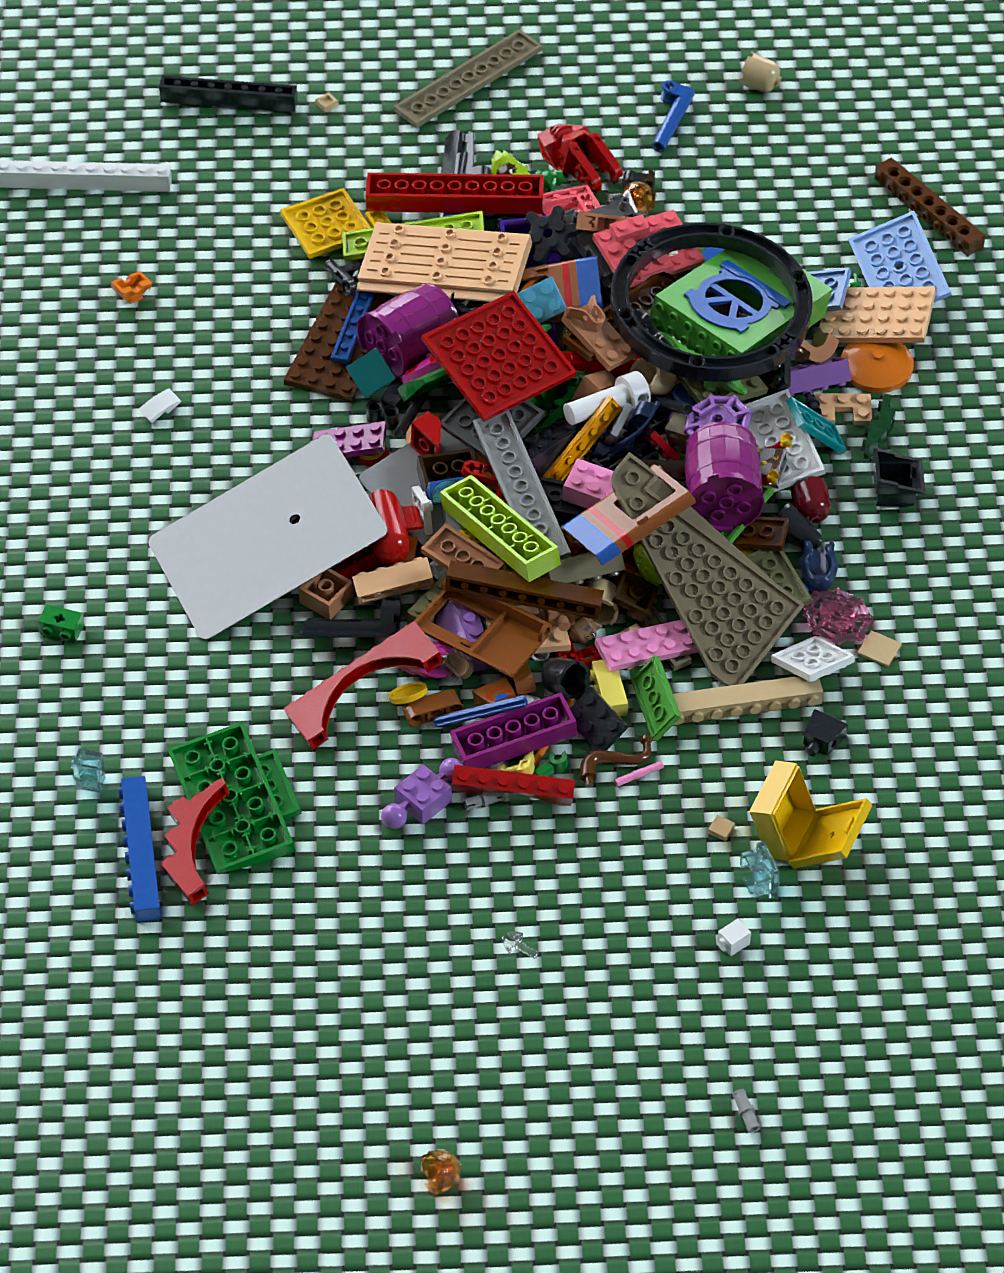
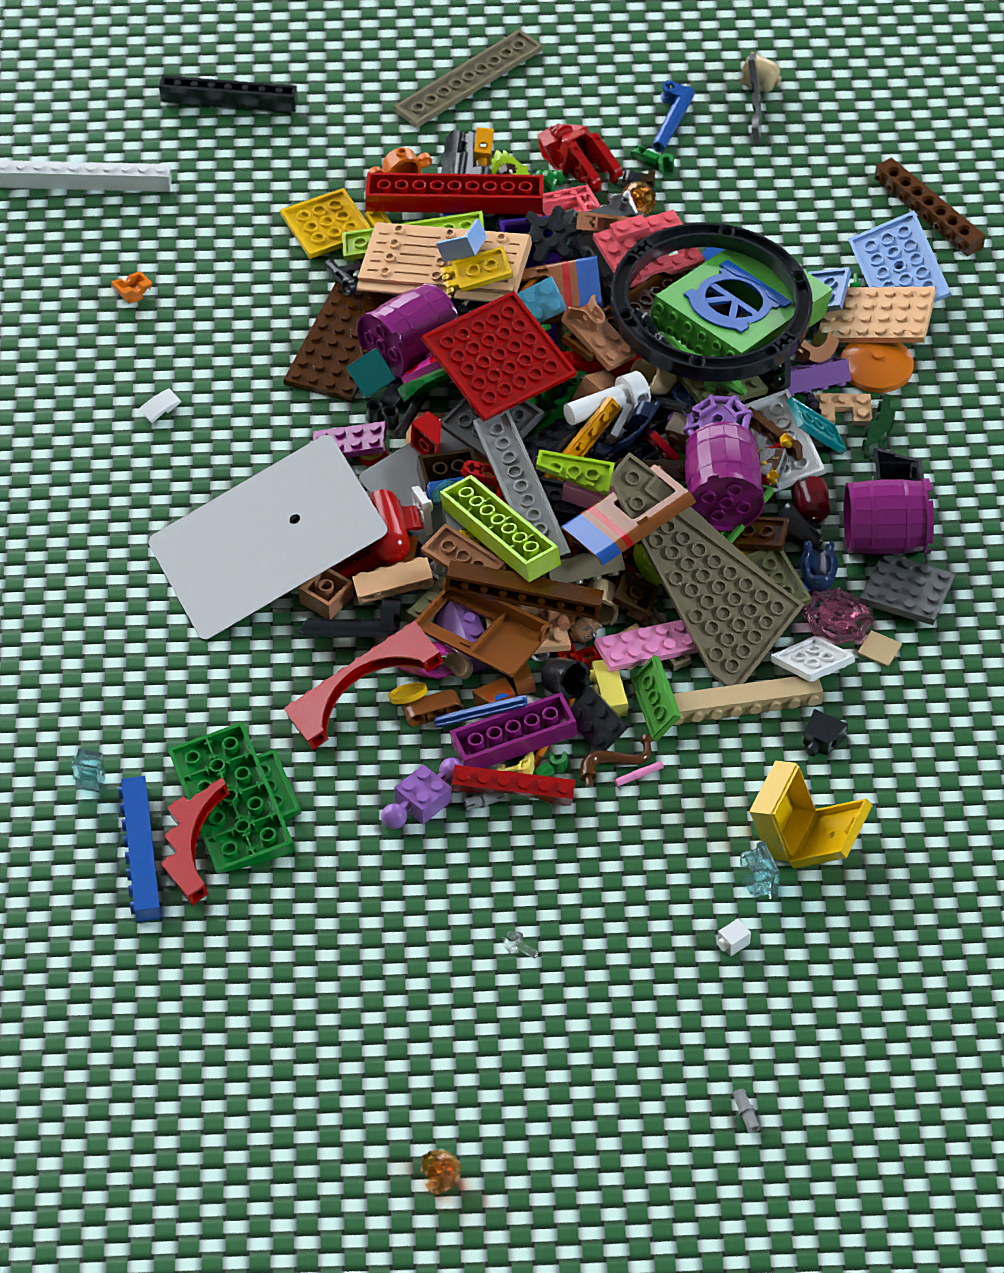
(61, 623): green brick -> none
(326, 102): tan tile -> none
(348, 336): blue tile -> none
(403, 161): none -> orange piece
(463, 246): none -> light blue panel
(476, 270): none -> yellow tile
(482, 154): none -> light orange torso
(578, 470): none -> lime wing
(643, 154): none -> green piece
(721, 828): tan tile -> none
(756, 99): none -> dark grey tile
(773, 433): none -> reddish brown plate
(888, 516): none -> magenta piece
(907, 588): none -> dark grey plate

